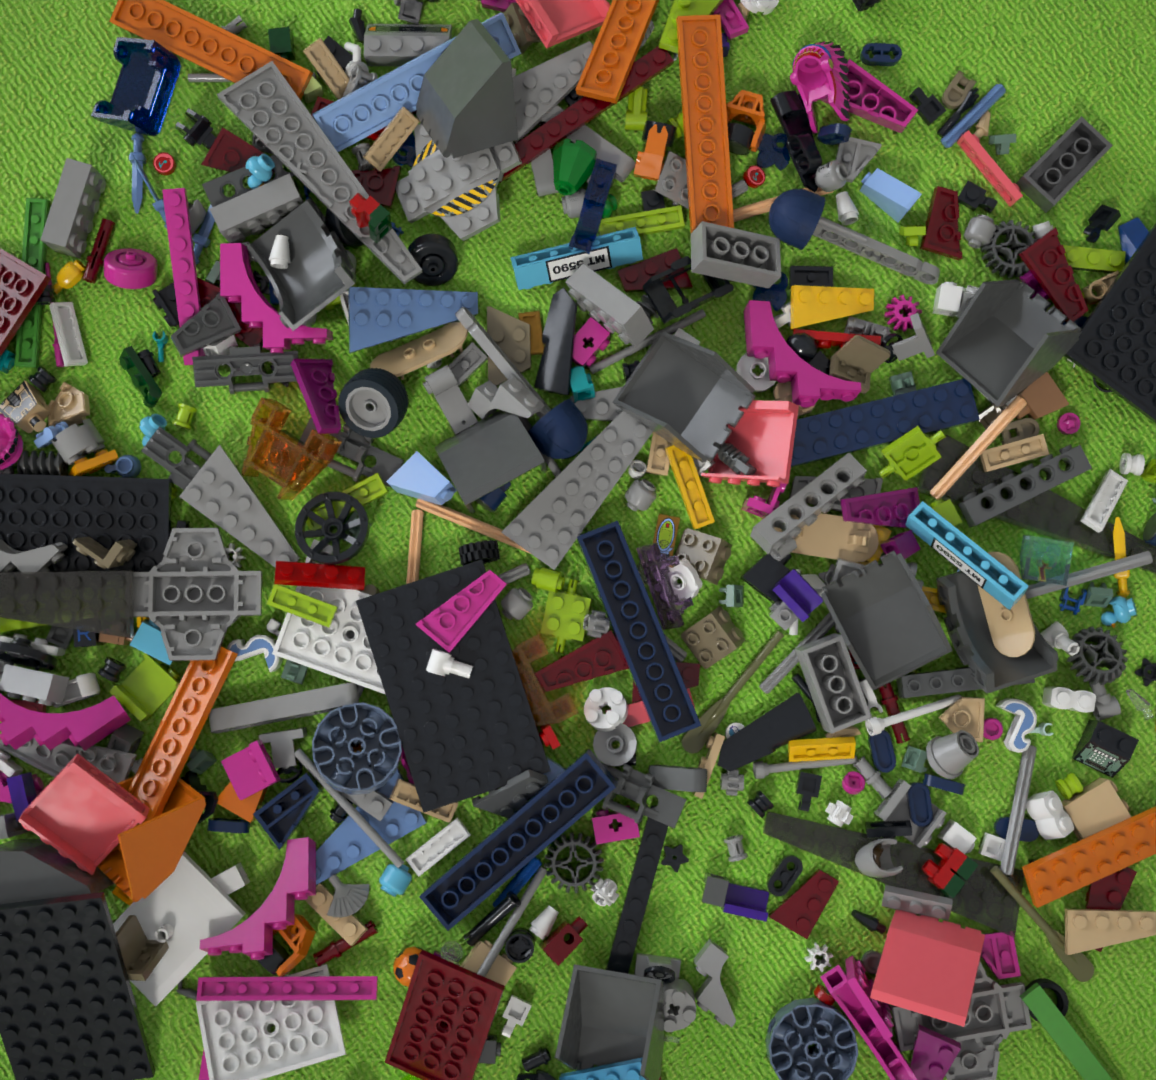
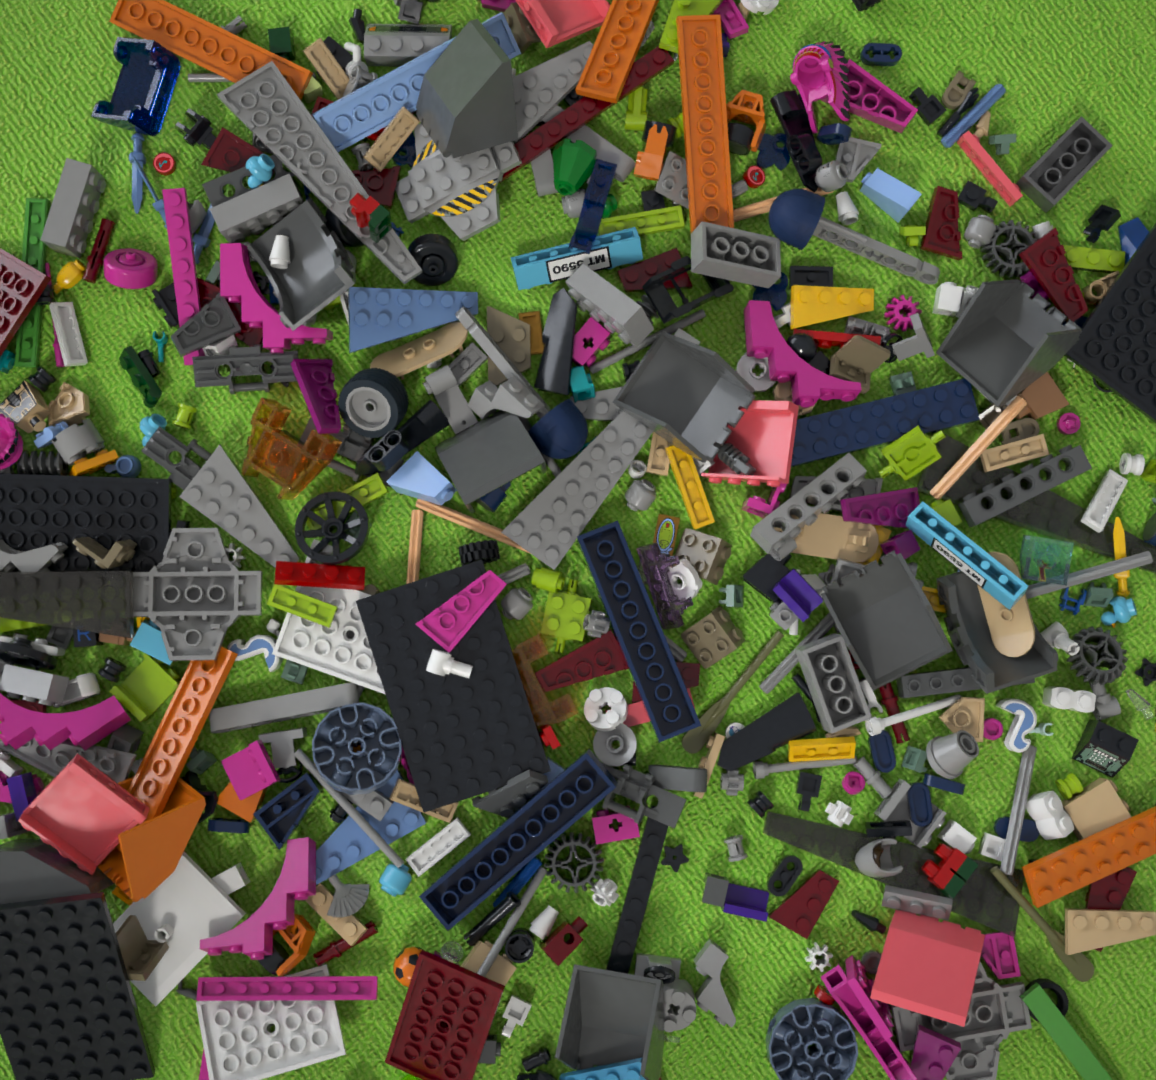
(397, 443): none -> black panel

